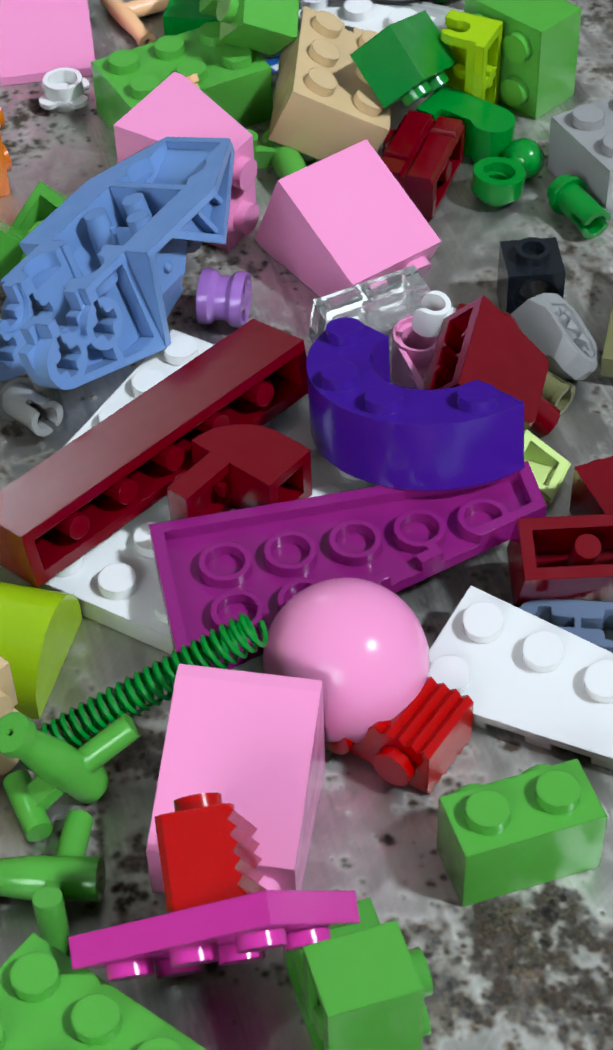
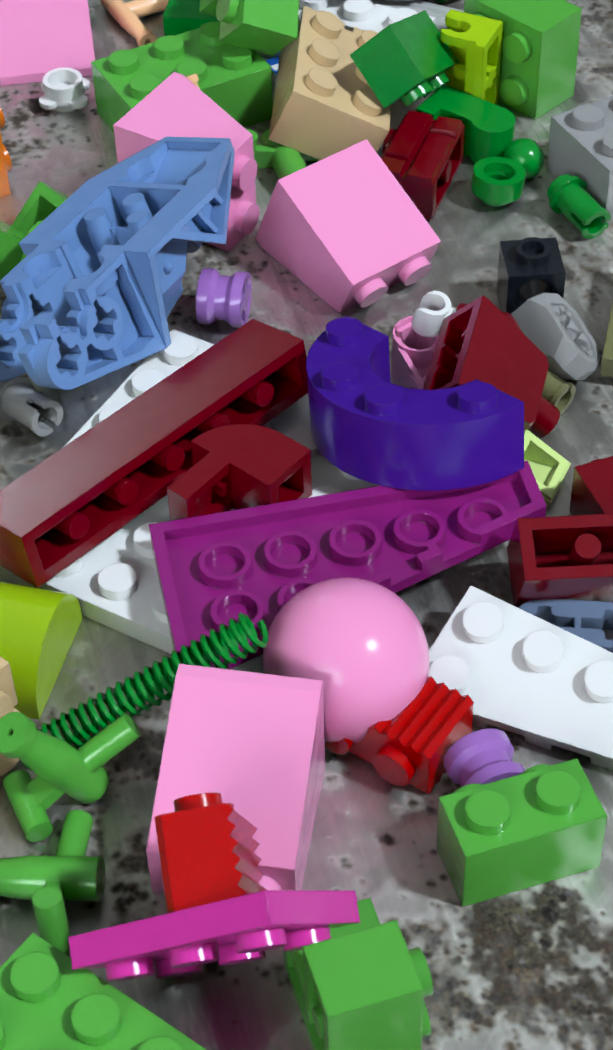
(374, 302): clear hinge -> none
(481, 758): none -> medium lavender wheel

